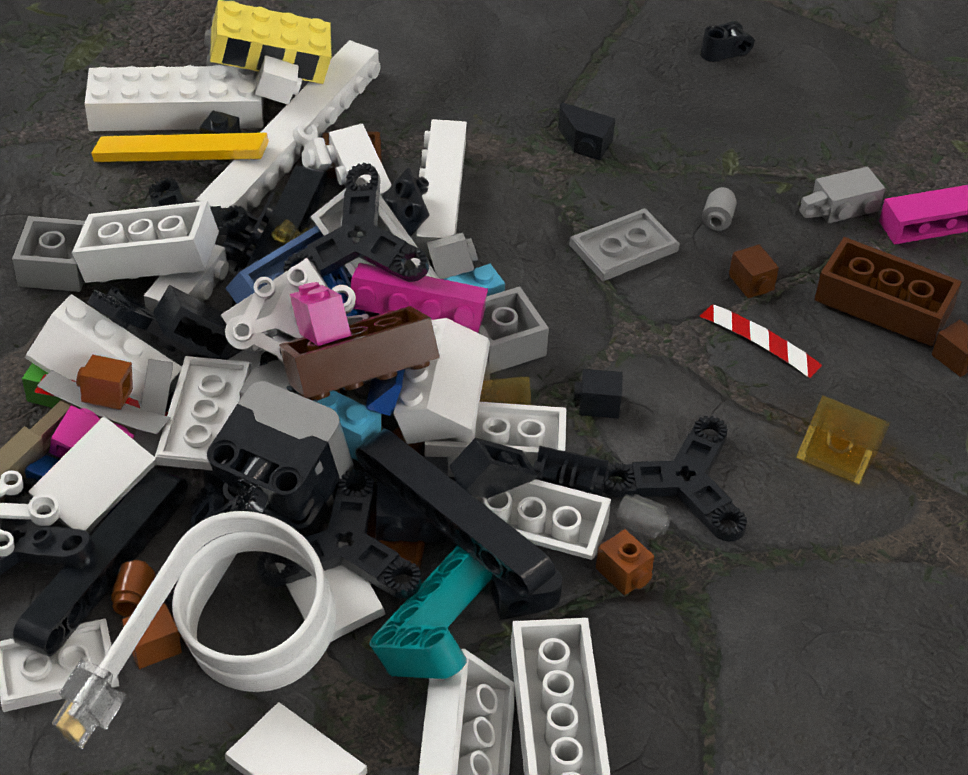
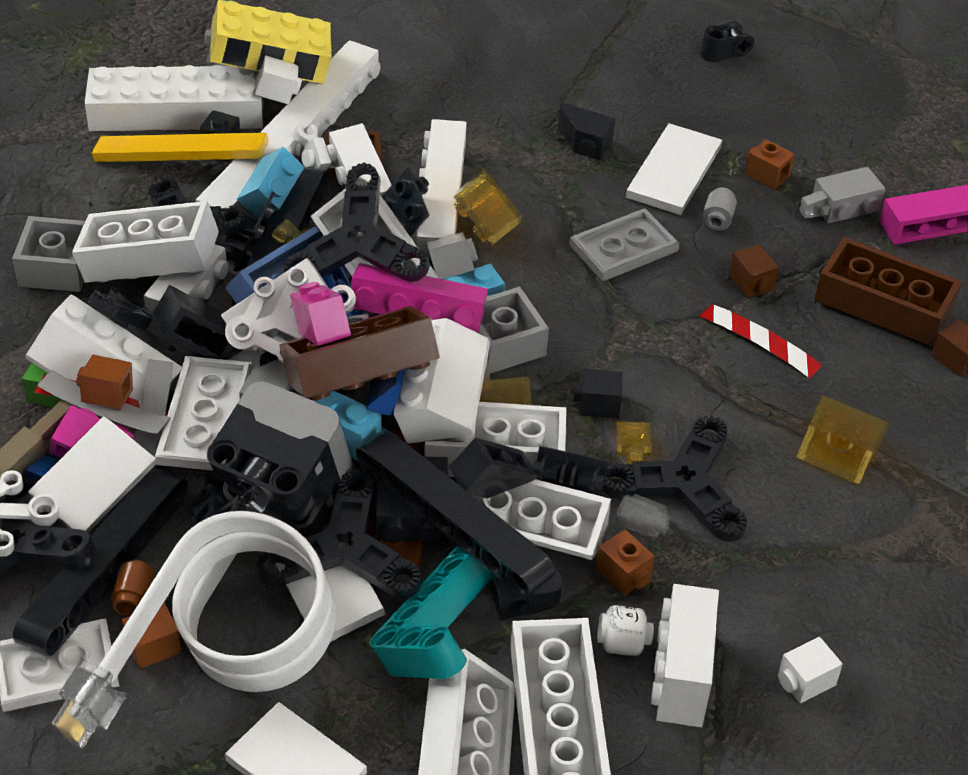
(273, 173): none -> medium azure brick
(487, 207): none -> clear yellow slope
(624, 630): none -> white head
(633, 440): none -> clear yellow plate
(674, 169): none -> white tile
(685, 655): none -> white brick
(769, 164): none -> dark orange brick
(809, 670): none -> white brick

